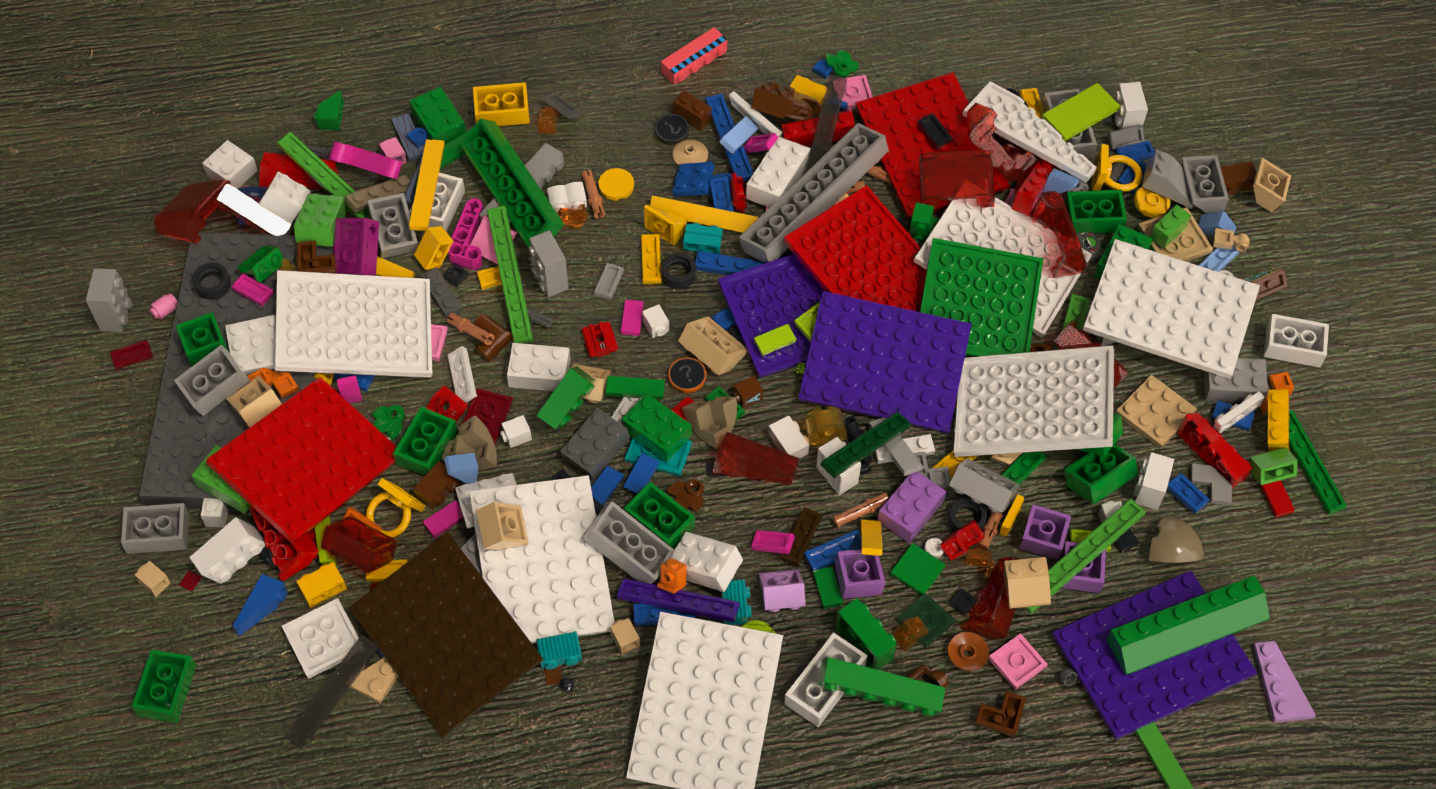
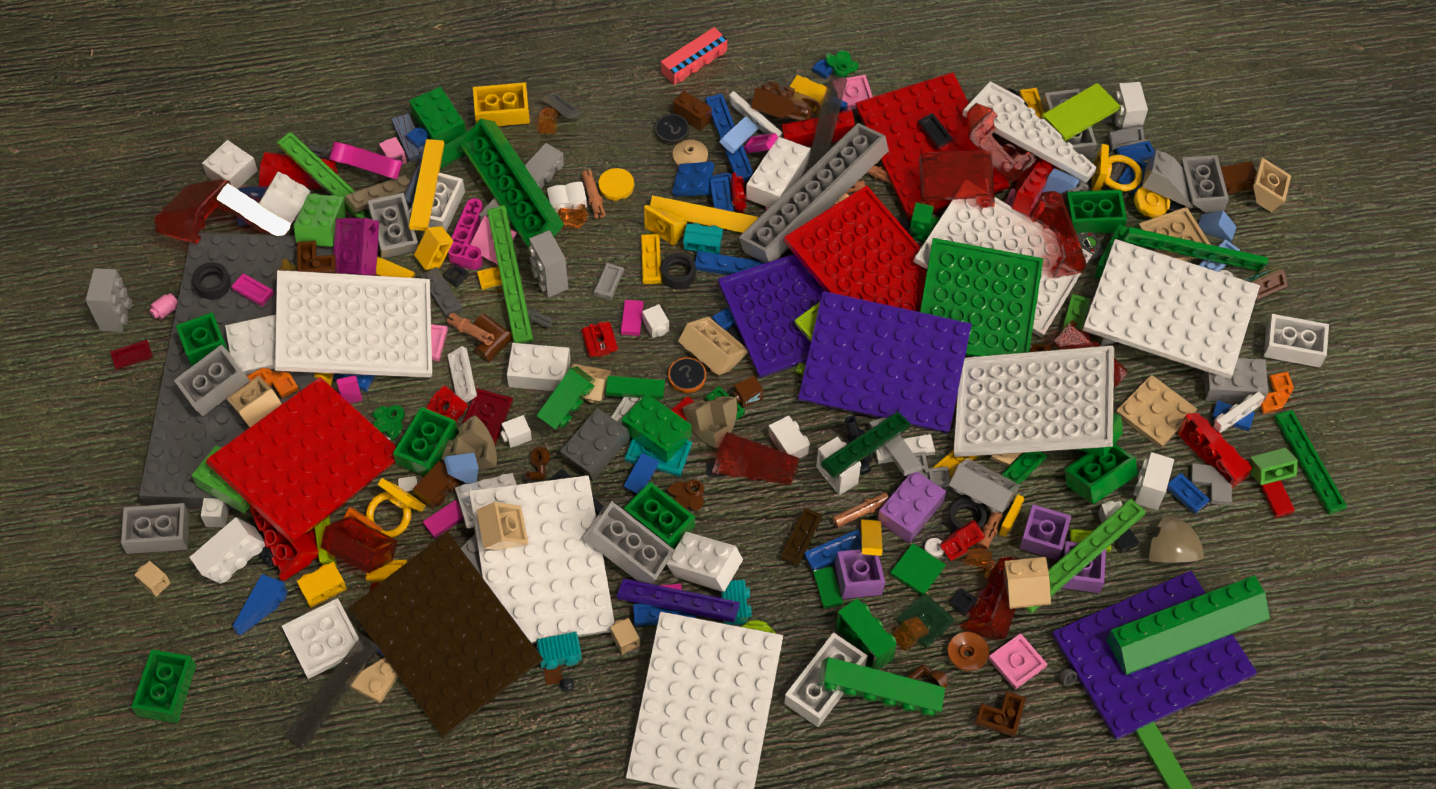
(190, 580): dark red sticker -> none
(262, 263): green bracket -> none
(330, 112): green slope -> none
(407, 483): none -> white sticker
(539, 457): none -> reddish brown plate
(606, 484): blue tile -> none
(672, 575): orange brick -> none
(772, 541): dark pink tile -> none
(775, 339): lime tile -> none
(782, 590): lavender slope -> none
(824, 426): clear yellow brick -> none
(1170, 226): bright green brick -> none
(1194, 249): none -> green tile
(1226, 239): tan plate -> none
(1278, 419): yellow brick -> none
(1281, 688): lavender wing -> none

